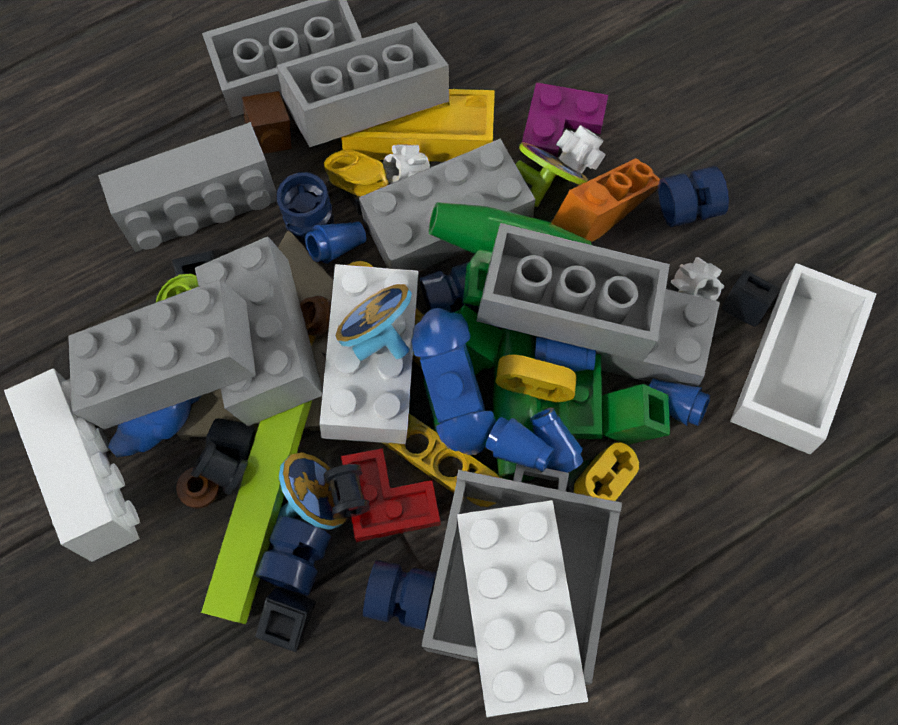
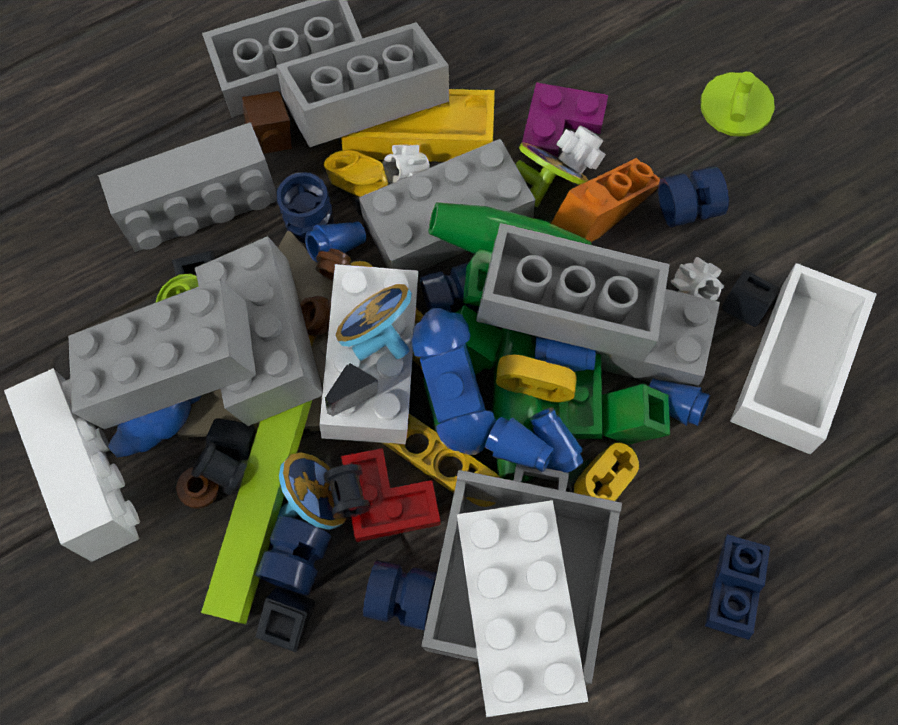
(327, 262): none -> reddish brown plate
(350, 389): none -> black slope
(737, 104): none -> lime shield
(737, 586): none -> dark blue slope

